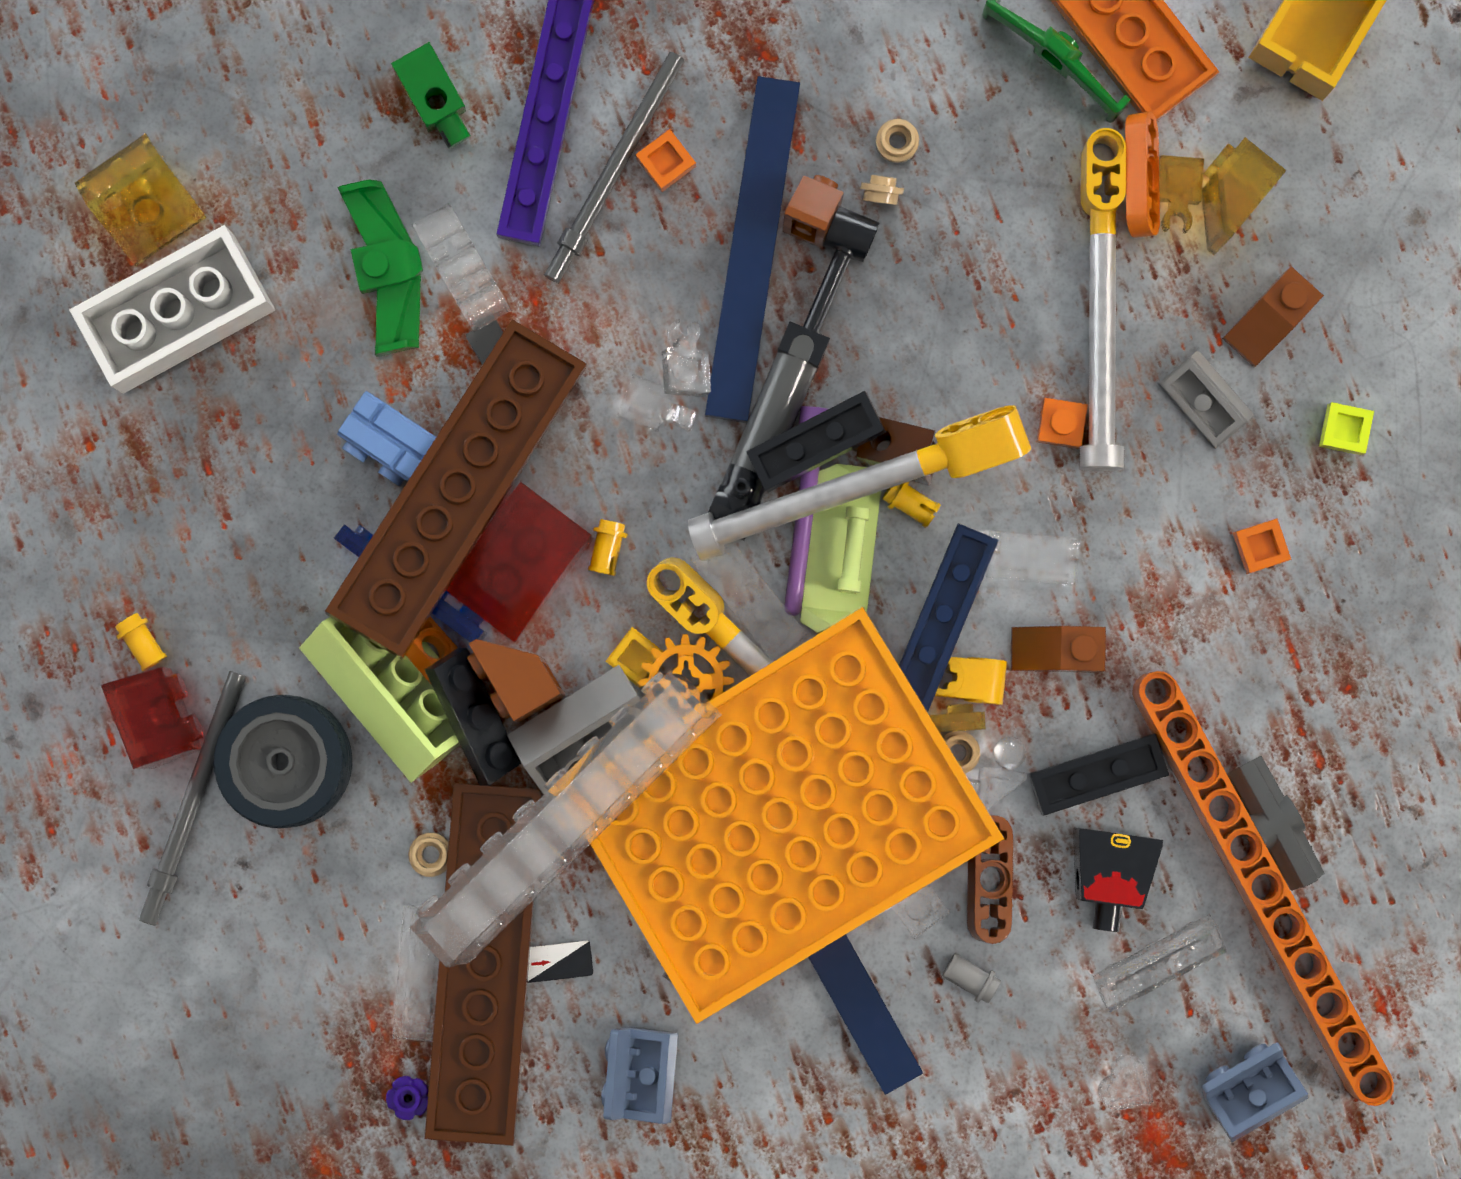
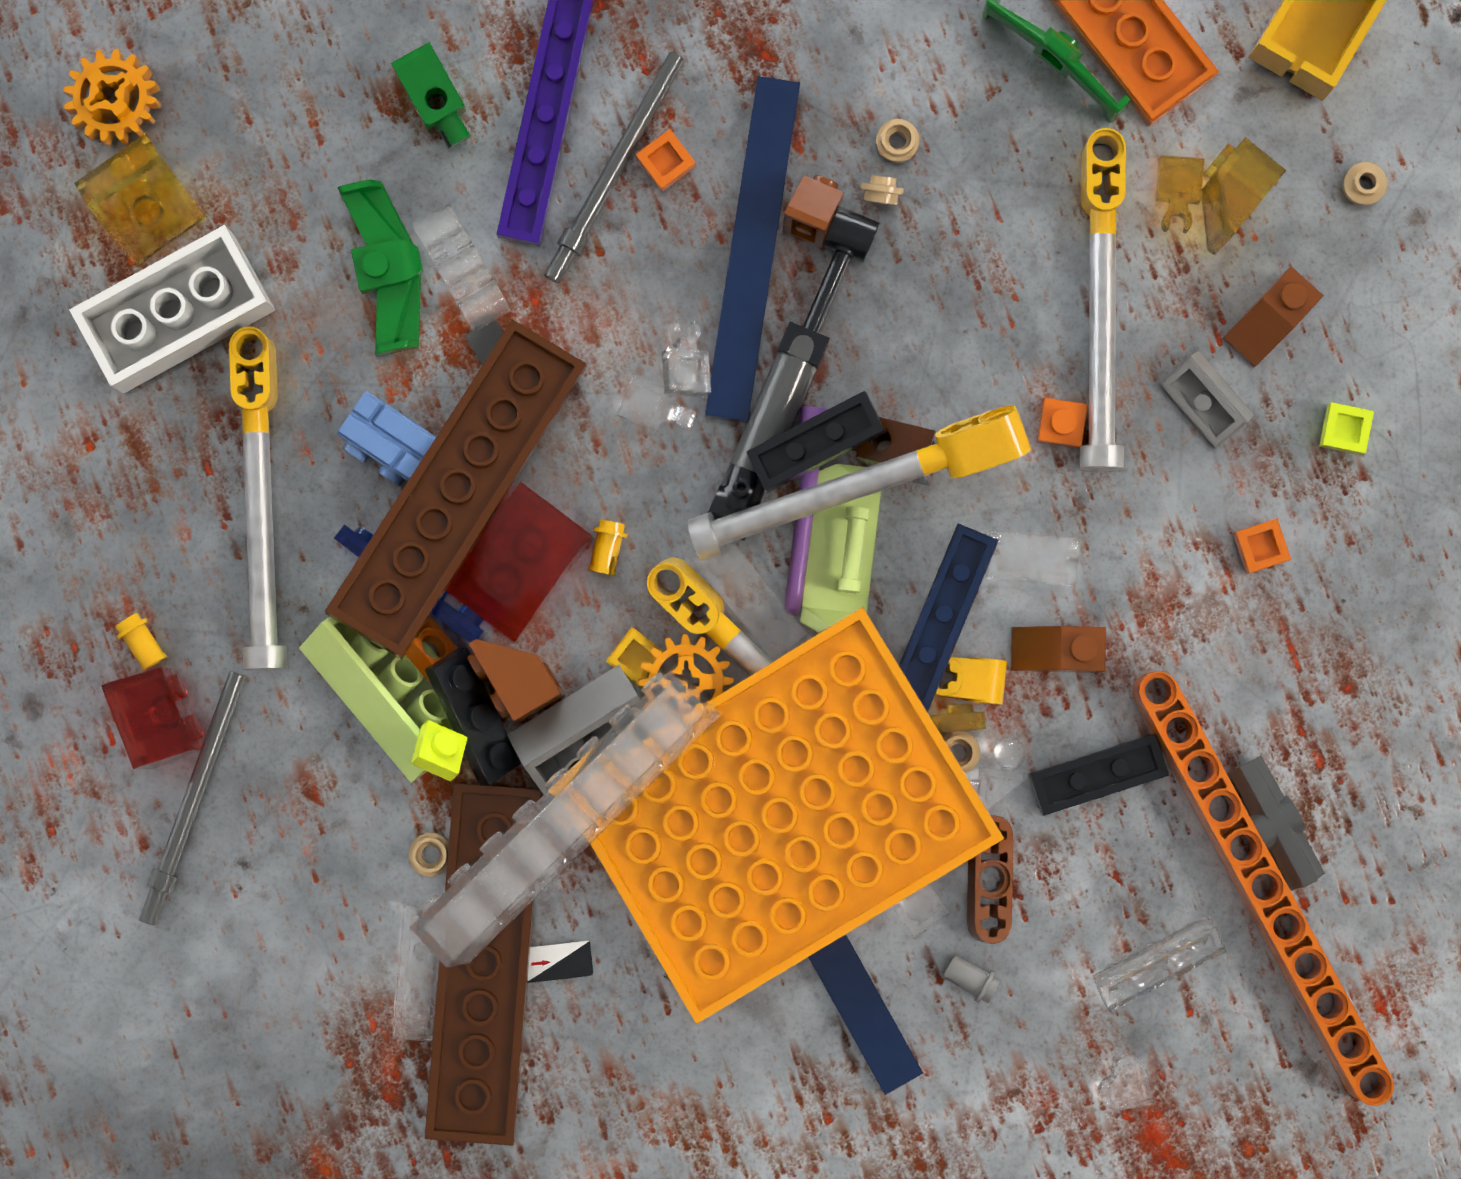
(97, 105): none -> light orange gear
(264, 648): none -> flat silver piece
(316, 767): wheel -> none
(403, 1086): dark purple plate -> none
(439, 750): none -> neon yellow plate
(640, 1075): sand blue bracket -> none
(911, 503): yellow pin -> none
(1113, 872): torso -> none
(1142, 175): orange beam -> none
(1253, 1090): sand blue bracket -> none
(1355, 192): none -> tan plate

